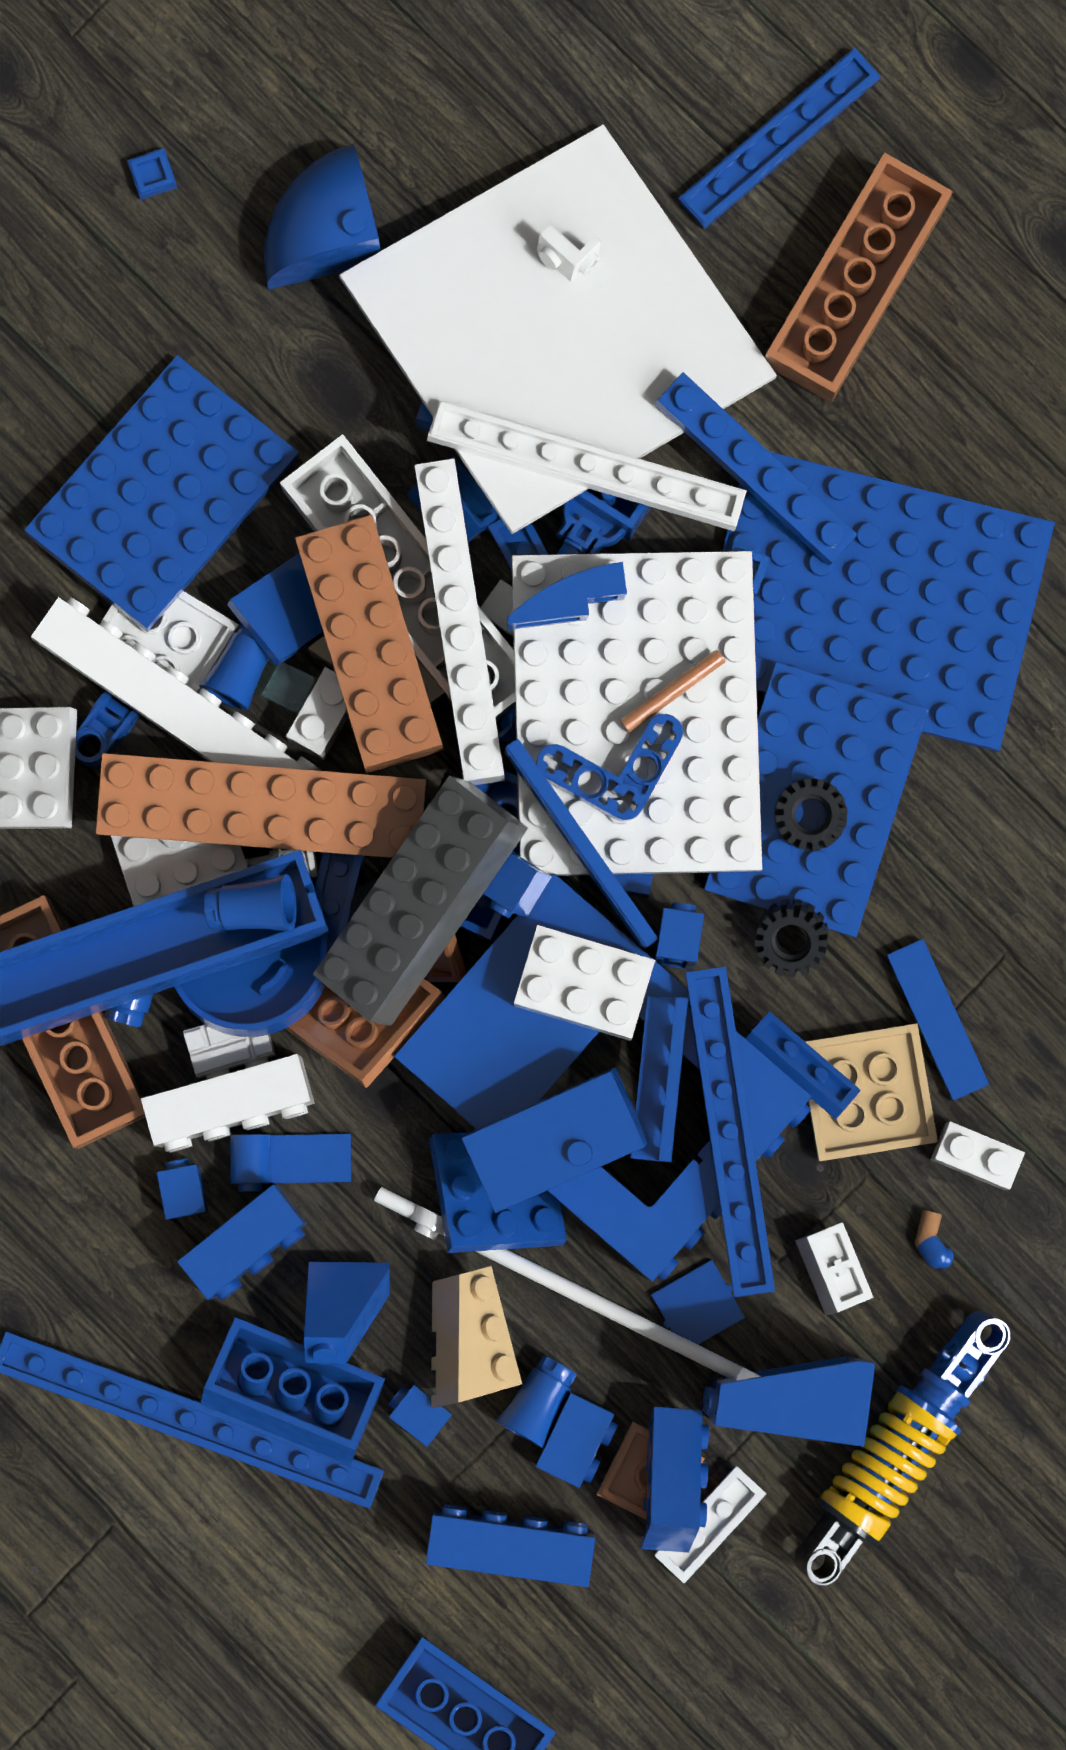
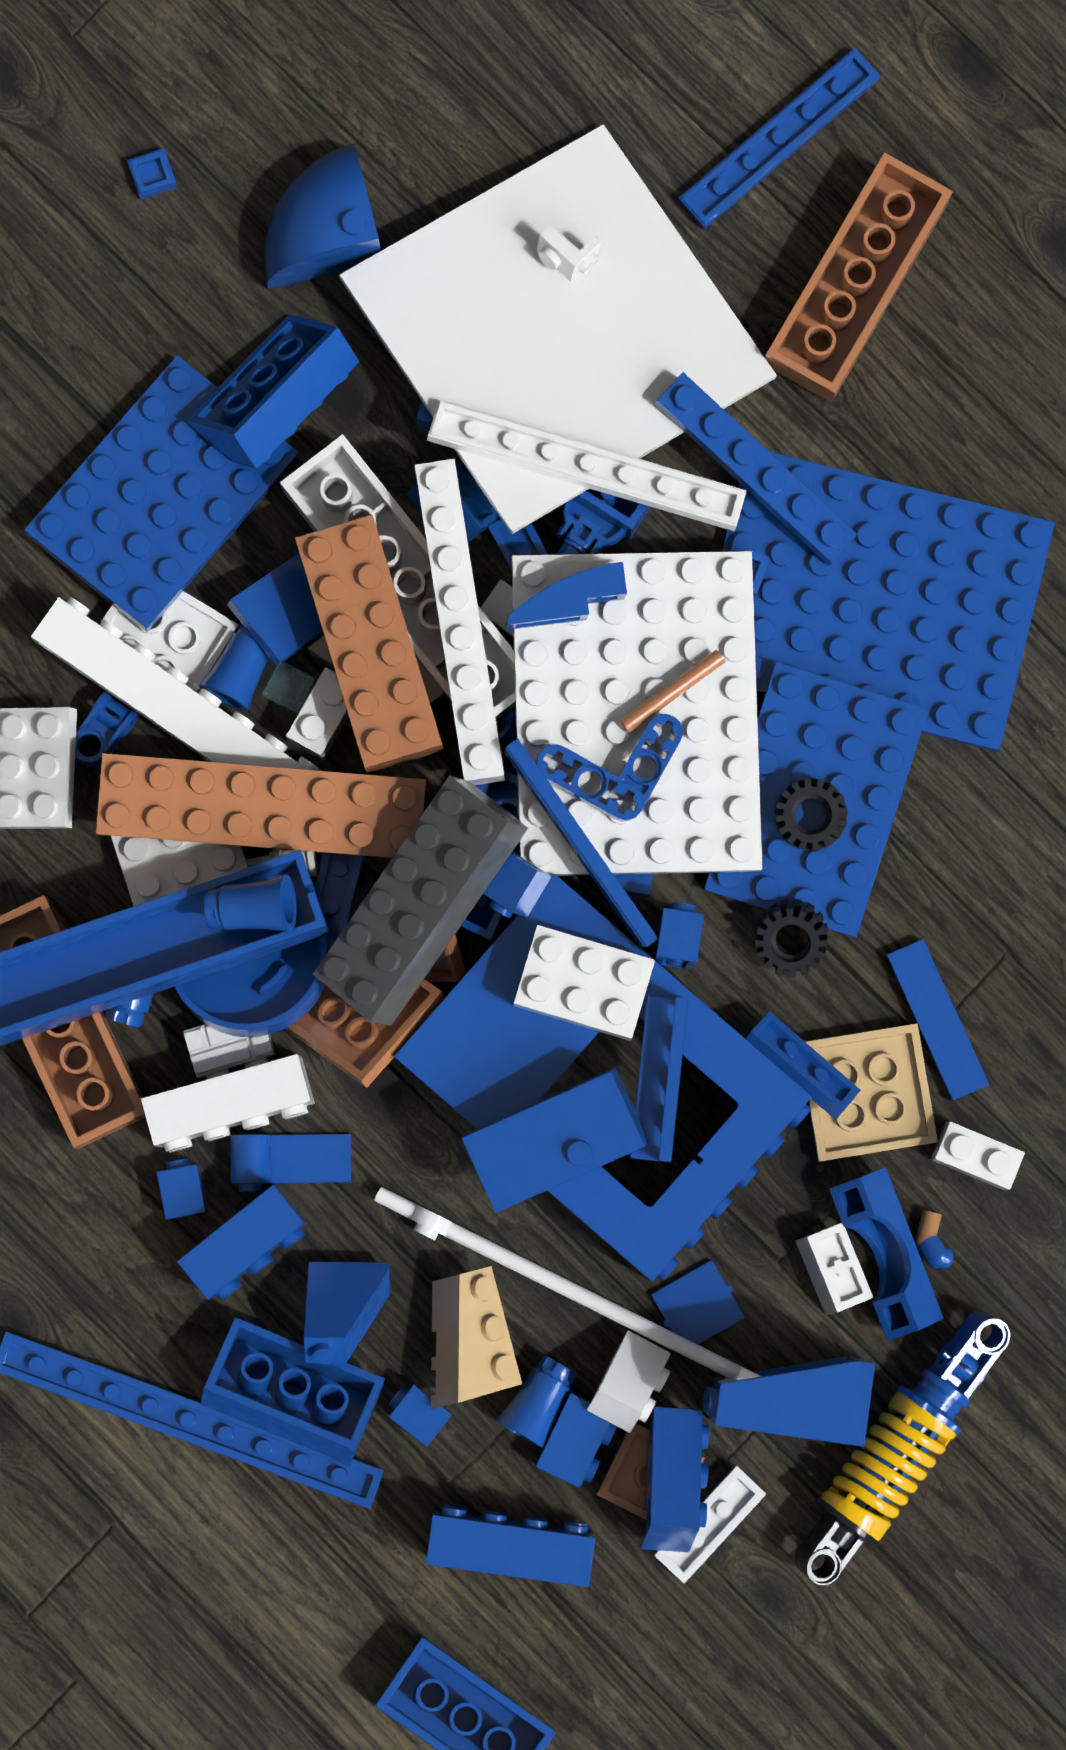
(274, 390): none -> blue slope
(469, 1215): blue plate -> none
(630, 1381): none -> white brick
(730, 1132): blue plate -> none
(904, 1293): none -> blue arch

